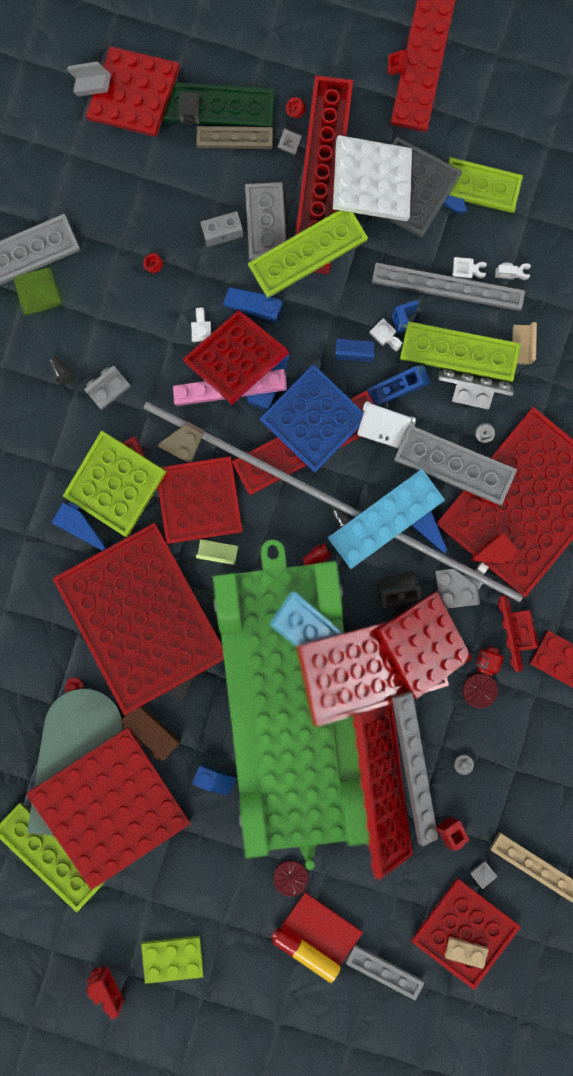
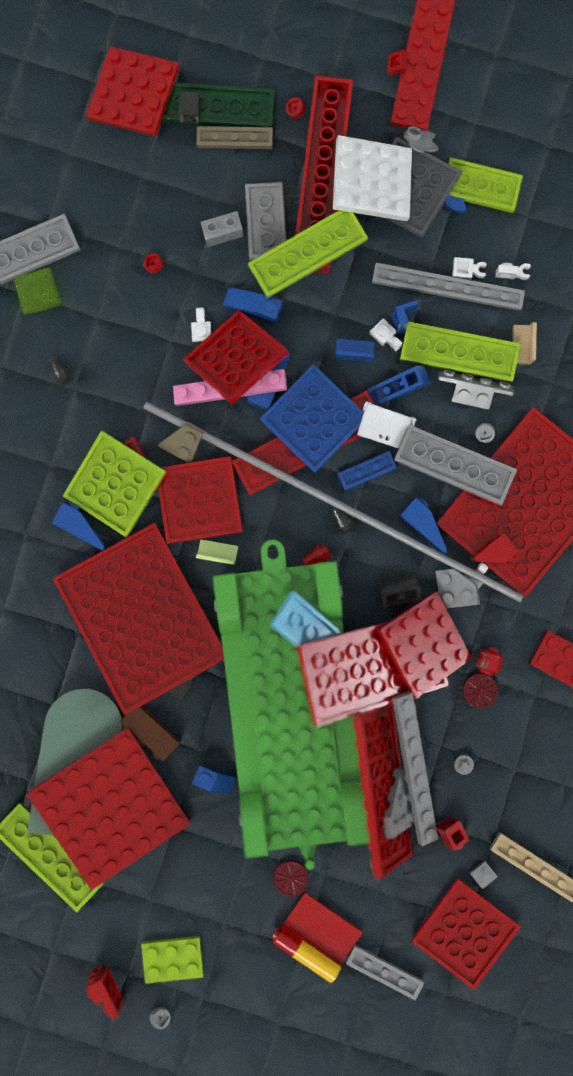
(73, 684): red tile -> none
(90, 78): light grey panel -> none
(107, 387): light grey bracket -> none
(160, 1018): none -> light grey tile
(289, 141): light grey tile -> none
(367, 470): none -> blue tile
(386, 518): medium azure plate -> none
(399, 812): none -> light grey plate
(420, 139): none -> light grey plate
(466, 952): tan plate -> none
(519, 631): red bracket -> none

